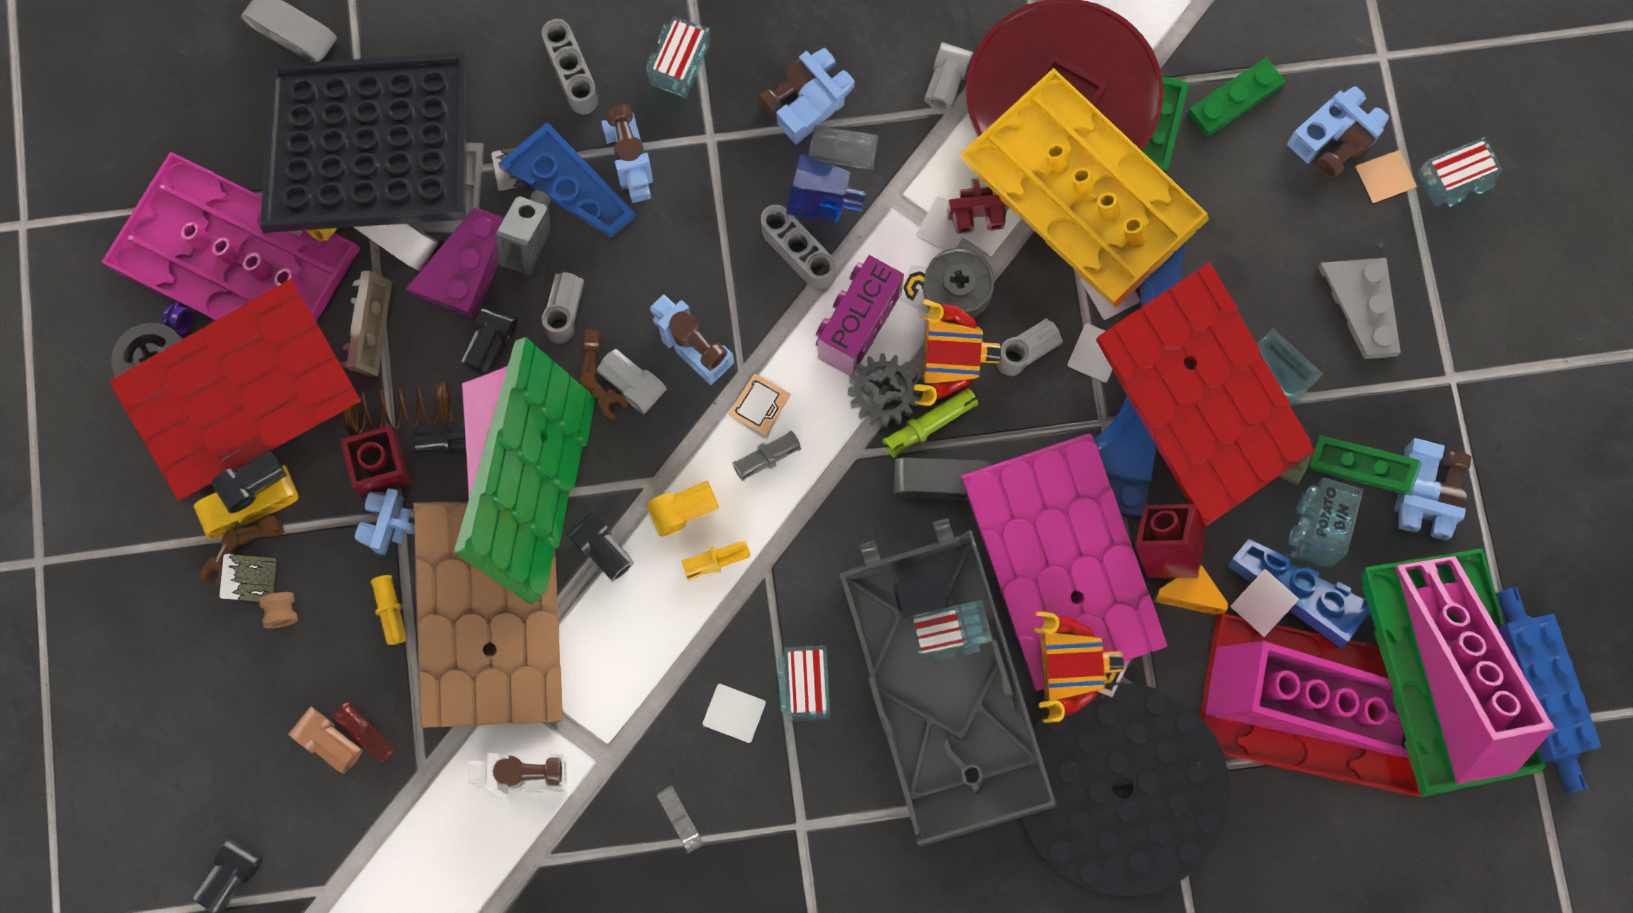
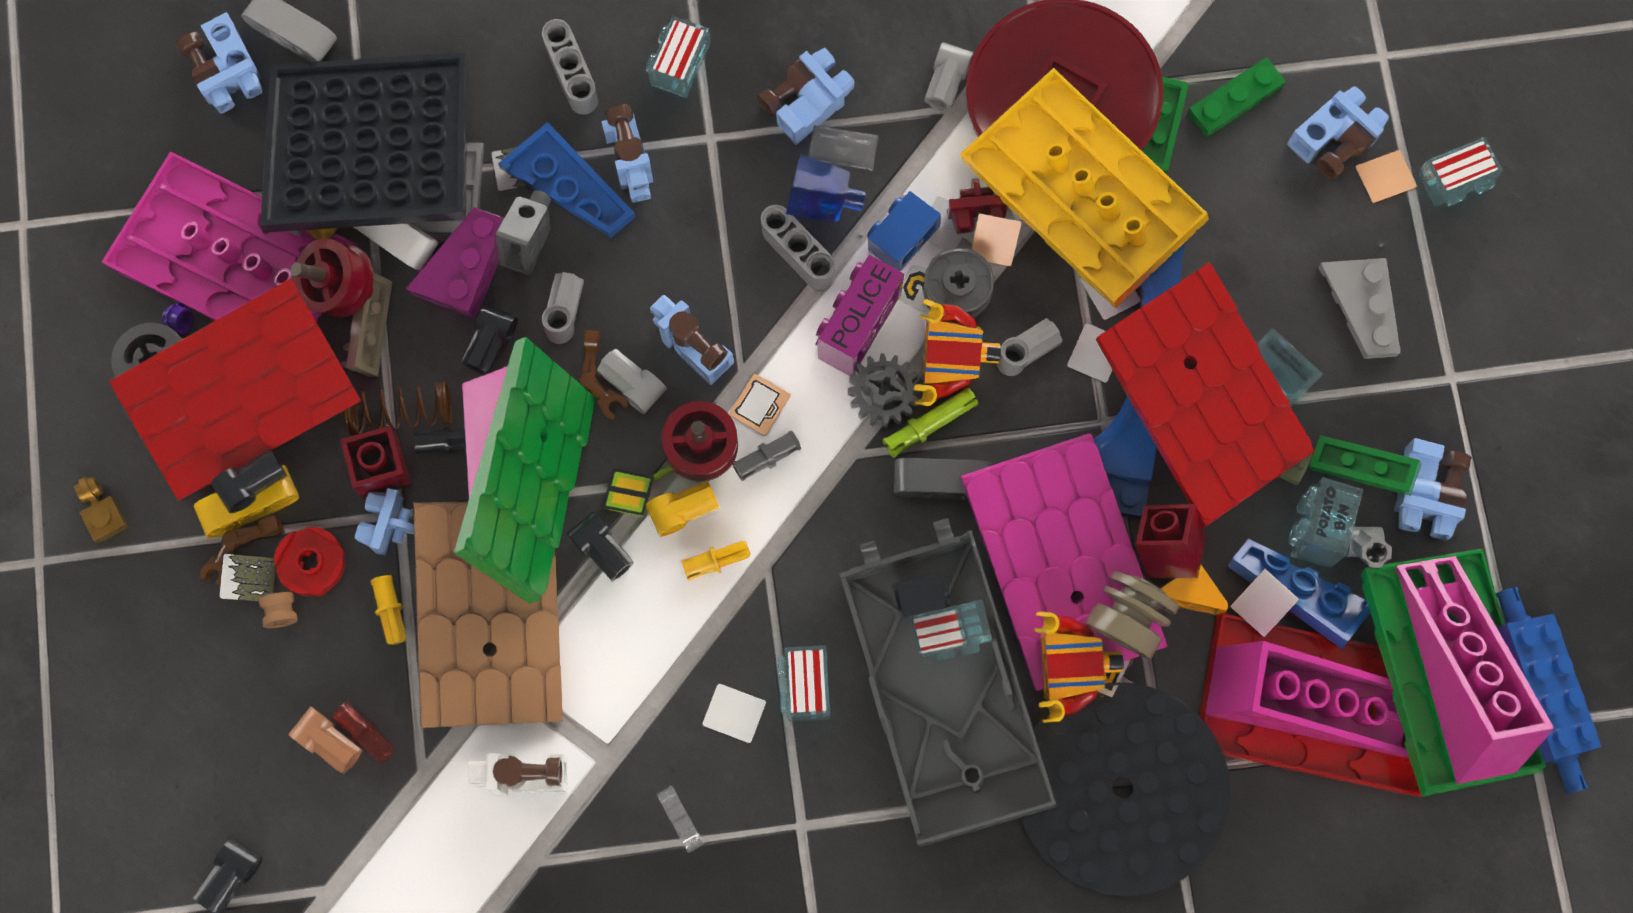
(104, 516): none -> pearl gold plate
(228, 70): none -> light blue hips
(303, 543): none -> red plate
(333, 277): none -> dark red wheel
(630, 491): none -> piece
(700, 441): none -> dark red wheel
(903, 231): none -> blue brick
(996, 238): none -> light nougat sticker
(1132, 614): none -> dark tan wheel
(1369, 546): none -> light grey piece

